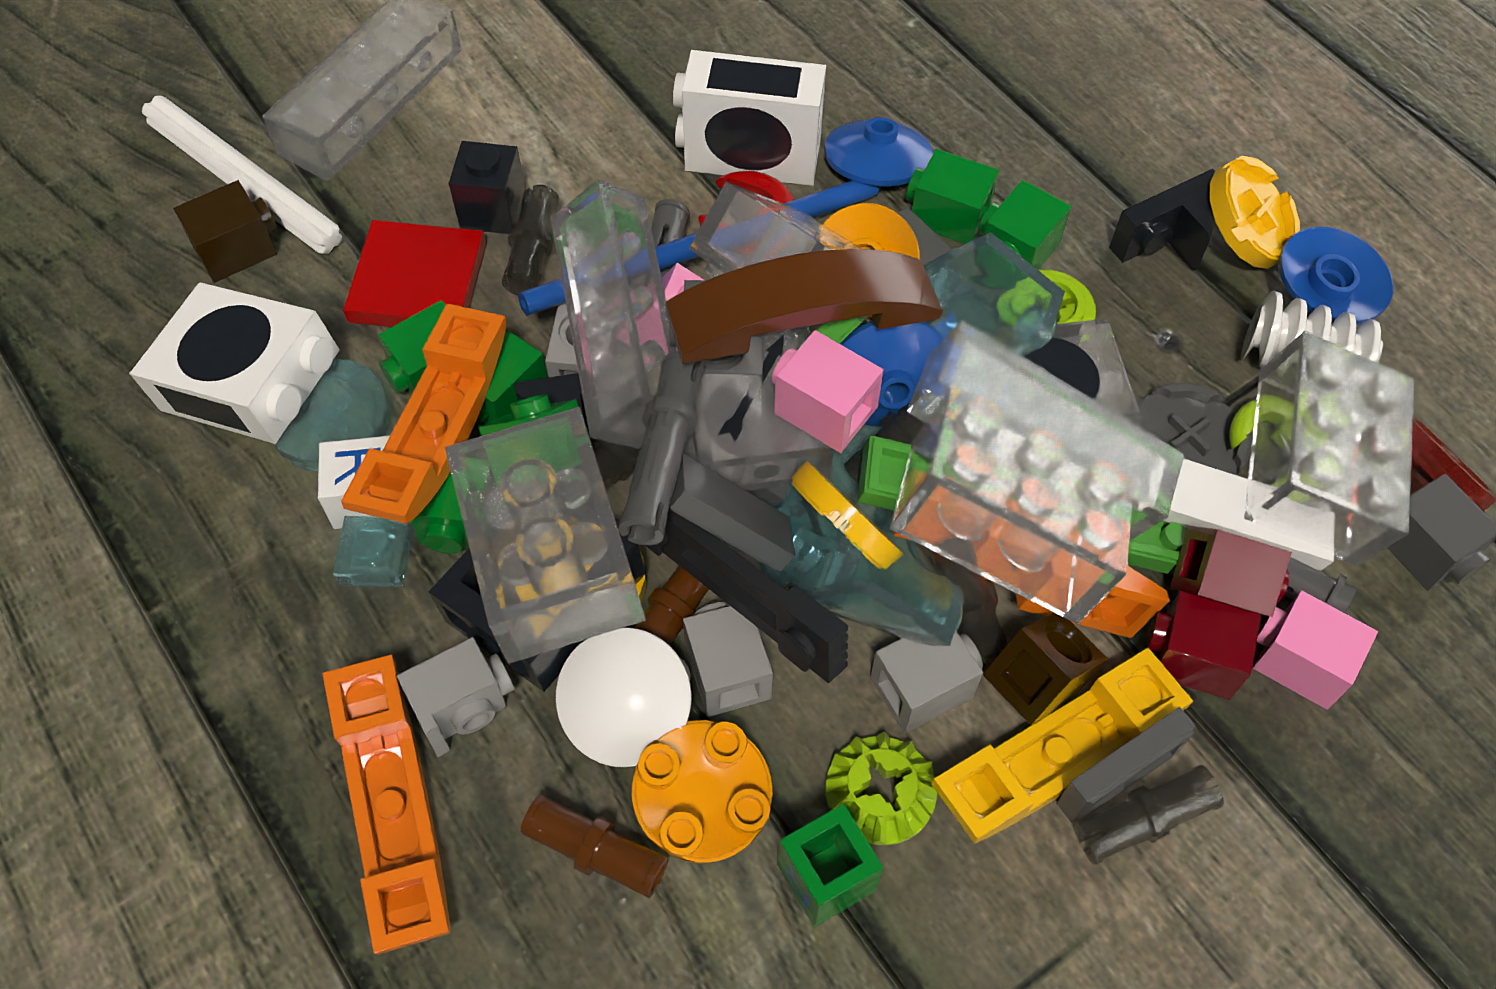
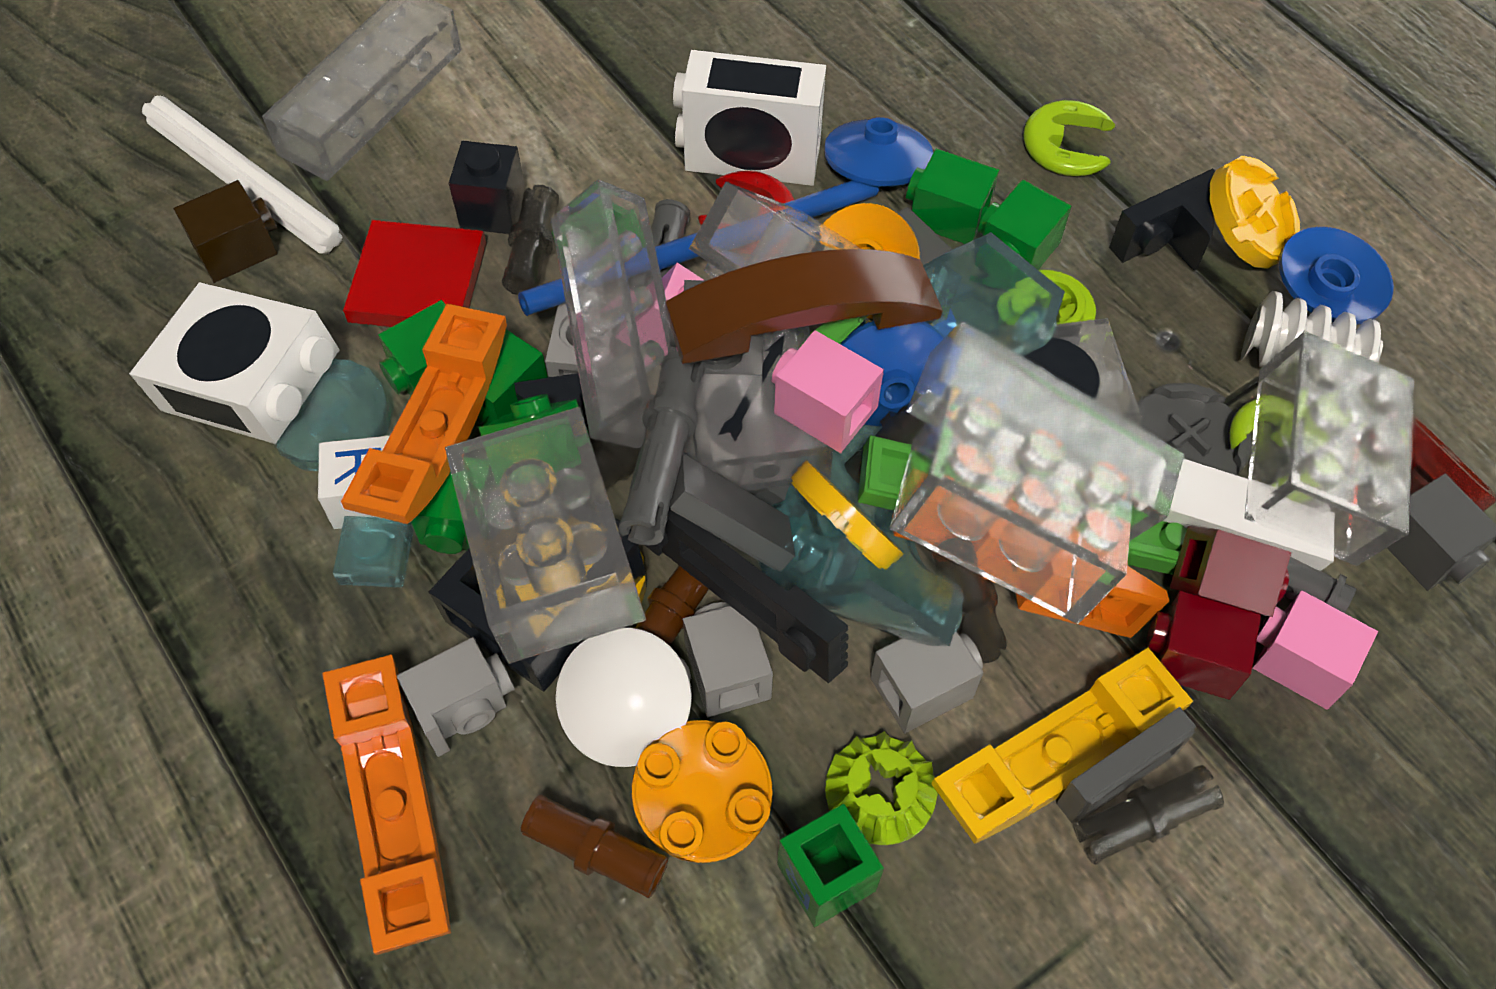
(1044, 667): dark brown brick -> none
(1045, 133): none -> lime head

